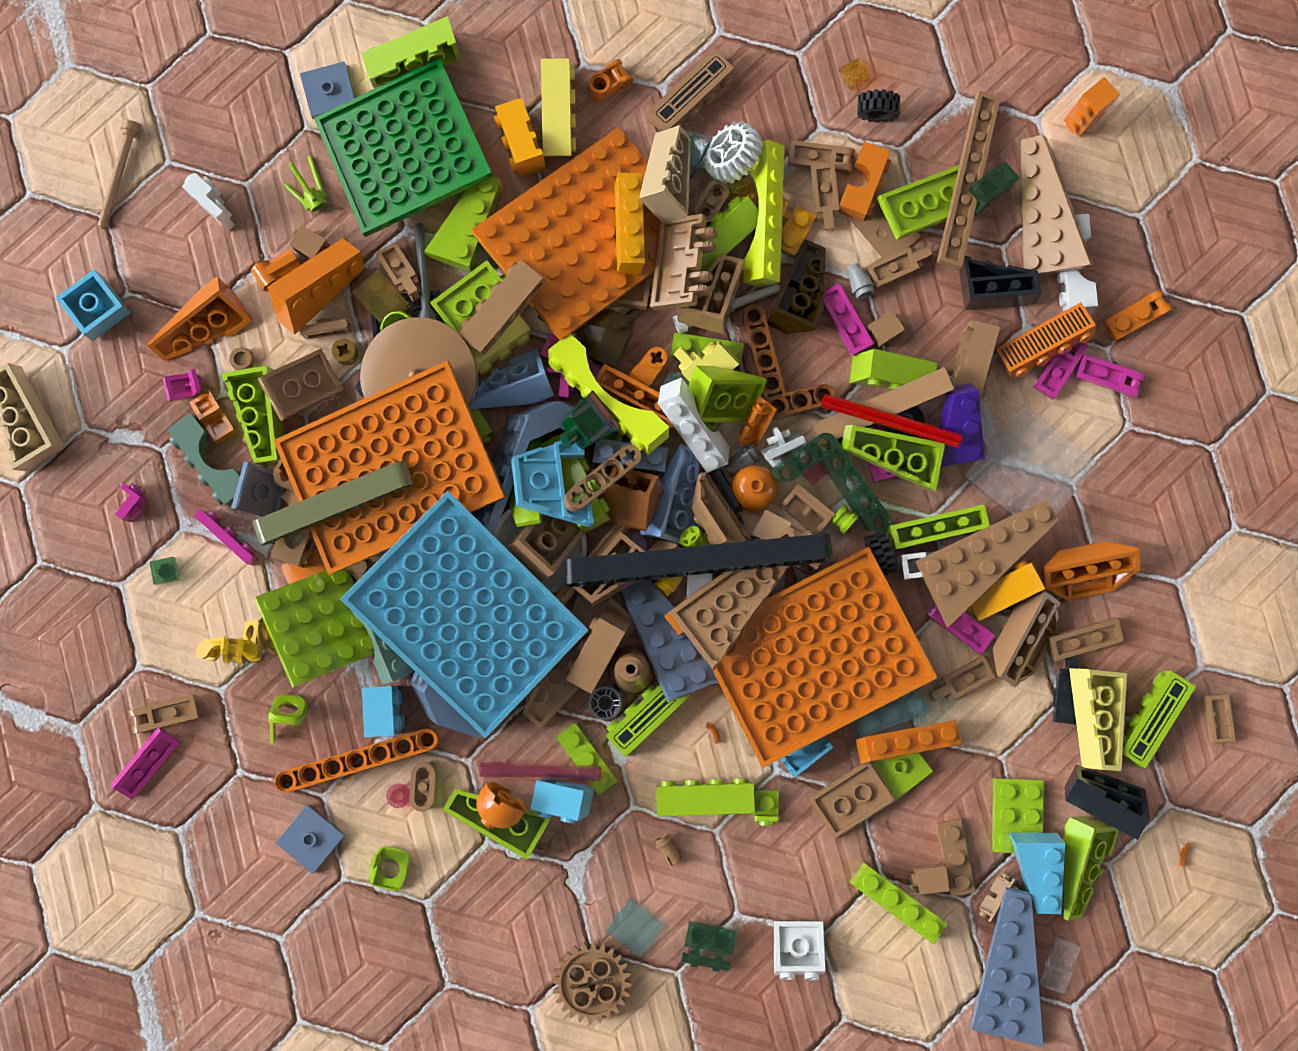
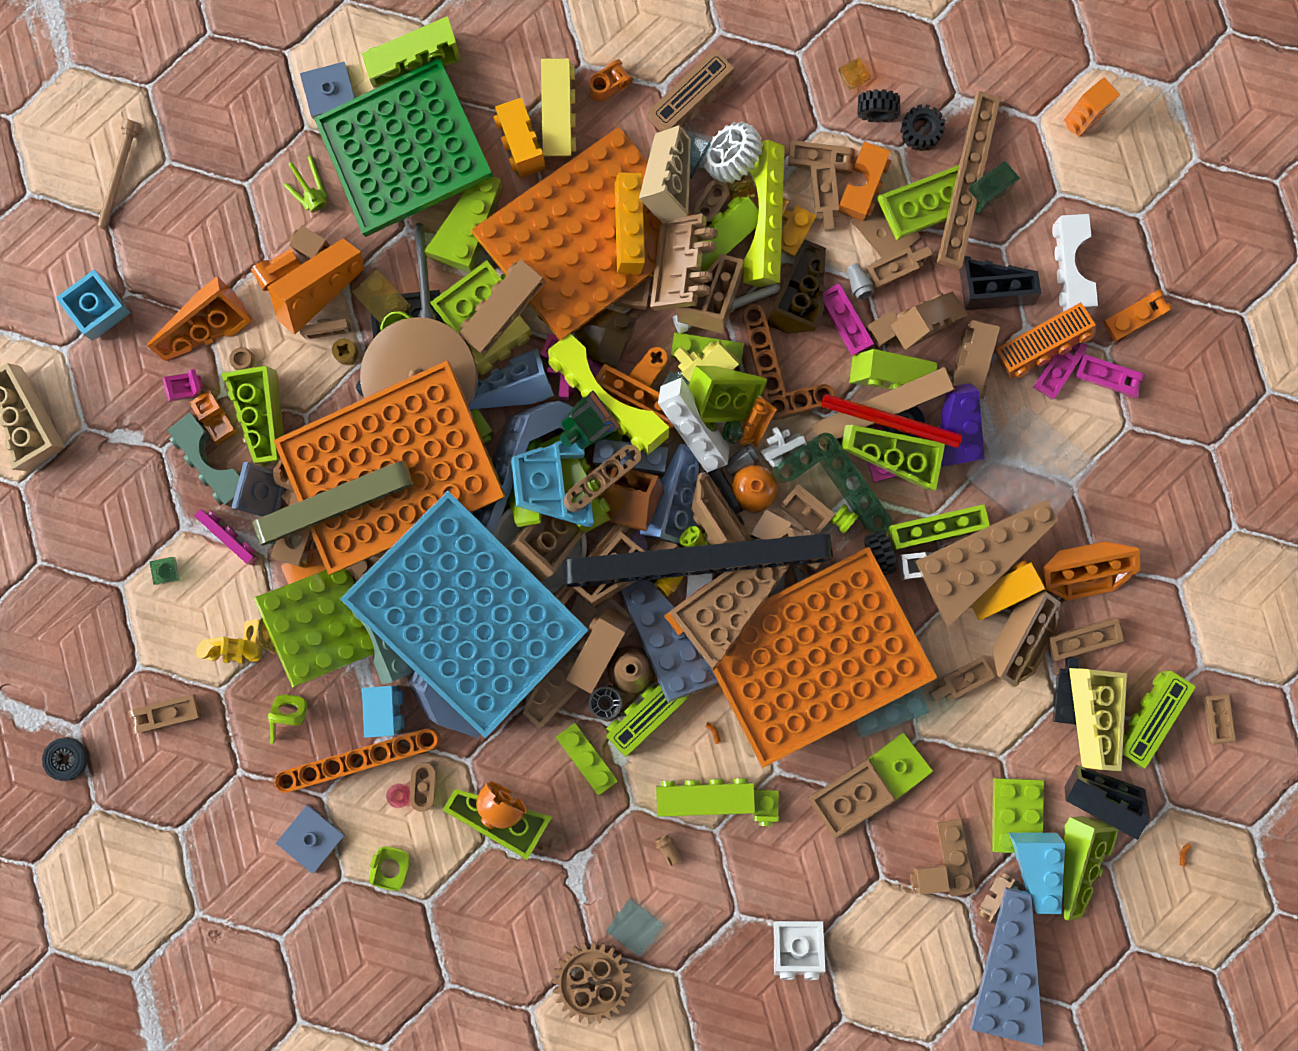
(52, 759): none -> black bush
(133, 504): dark pink bracket -> none
(145, 763): dark pink plate -> none
(207, 196): white plate -> none
(300, 384): medium nougat tile -> none
(399, 270): medium nougat hinge -> none
(500, 770): clear pink piece -> none
(562, 799): medium azure brick -> none
(709, 938): clear green plate -> none
(732, 431): none -> clear green plate
(806, 756): medium azure hinge -> none
(814, 474): clear pink tile -> none
(898, 903): lime brick -> none
(908, 741): orange brick -> none
(928, 319): none -> medium nougat wedge
(932, 118): none -> black tyre
(965, 629): dark pink plate -> none
(1049, 222): wing -> none
(1059, 964): clear slope -> none

